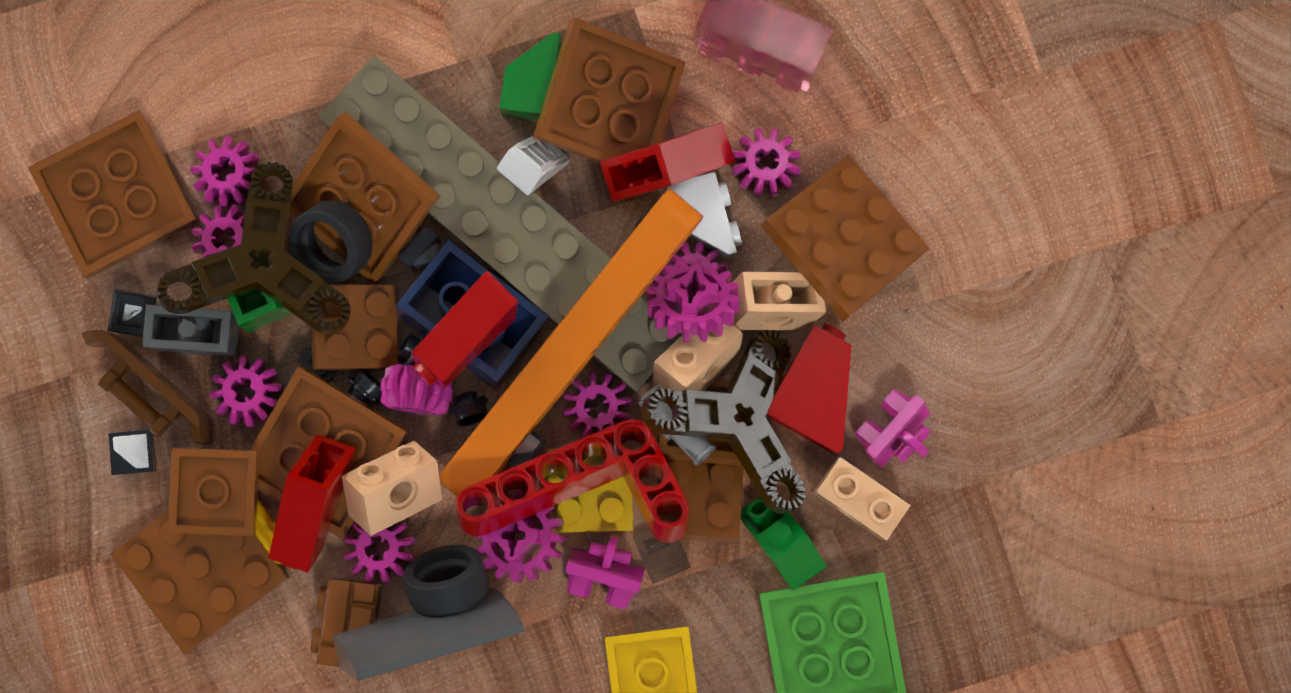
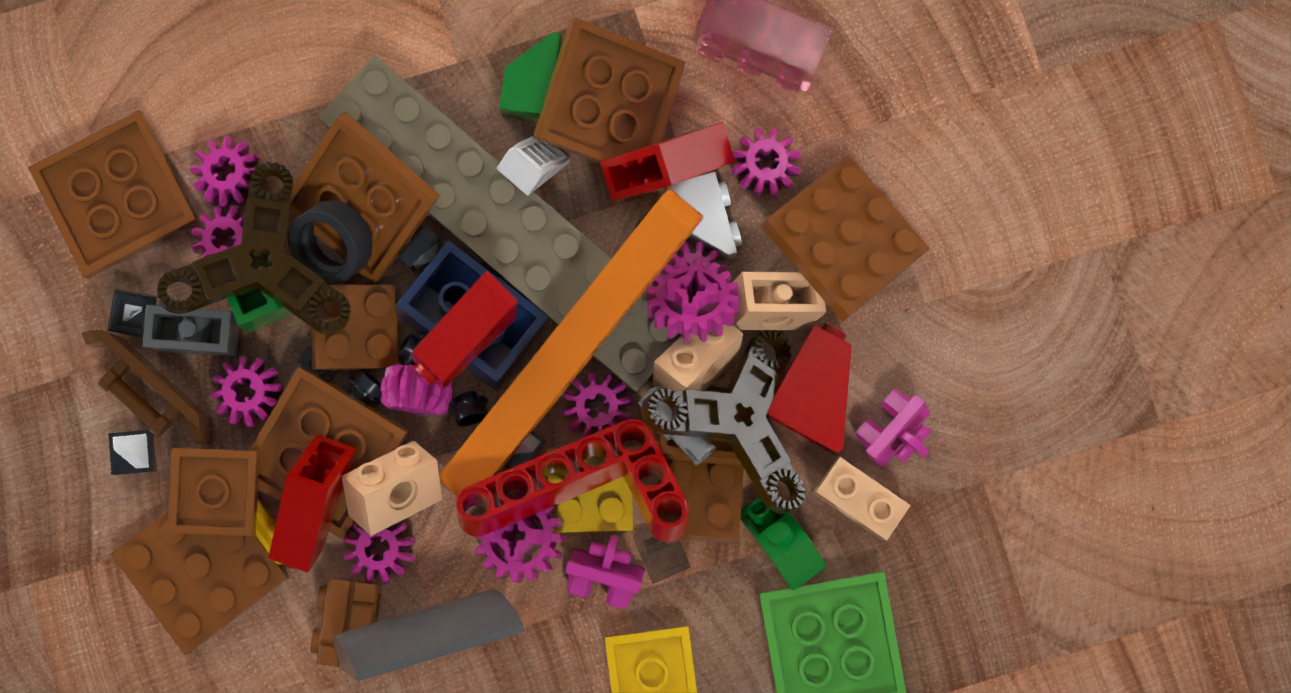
(464, 583): black tyre -> none

